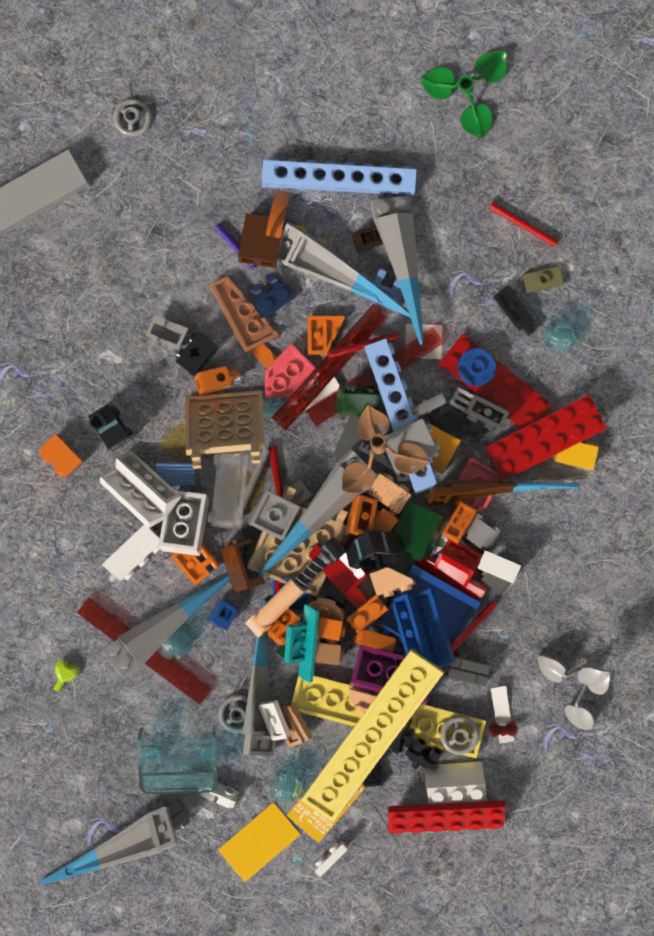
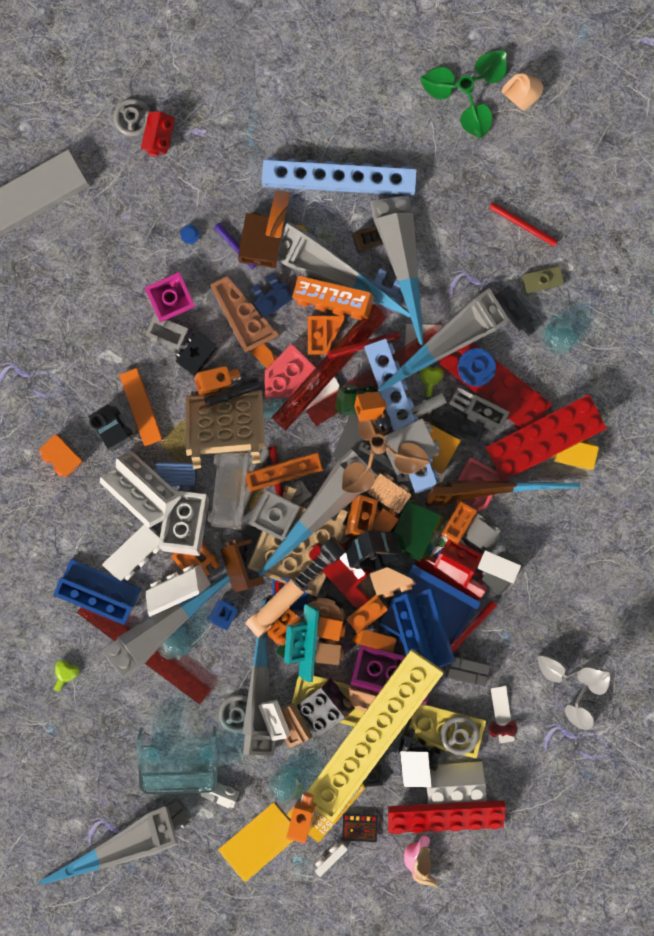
(97, 591): none -> blue slope
(141, 407): none -> orange tile
(157, 133): none -> red brick
(169, 297): none -> dark pink slope
(176, 589): none -> white slope
(189, 234): none -> blue plate
(224, 395): none -> black pin
(284, 471): none -> orange tile
(302, 818): none -> orange torso
(325, 707): none -> black bracket
(333, 297): none -> orange brick
(359, 827): none -> piece
(369, 406): none -> orange brick
(383, 423): none -> black hinge
(416, 769): none -> white sticker
(418, 861): none -> hair
(430, 378): none -> lime rock
(470, 323): none -> light grey plate
(523, 90): none -> light nougat piece

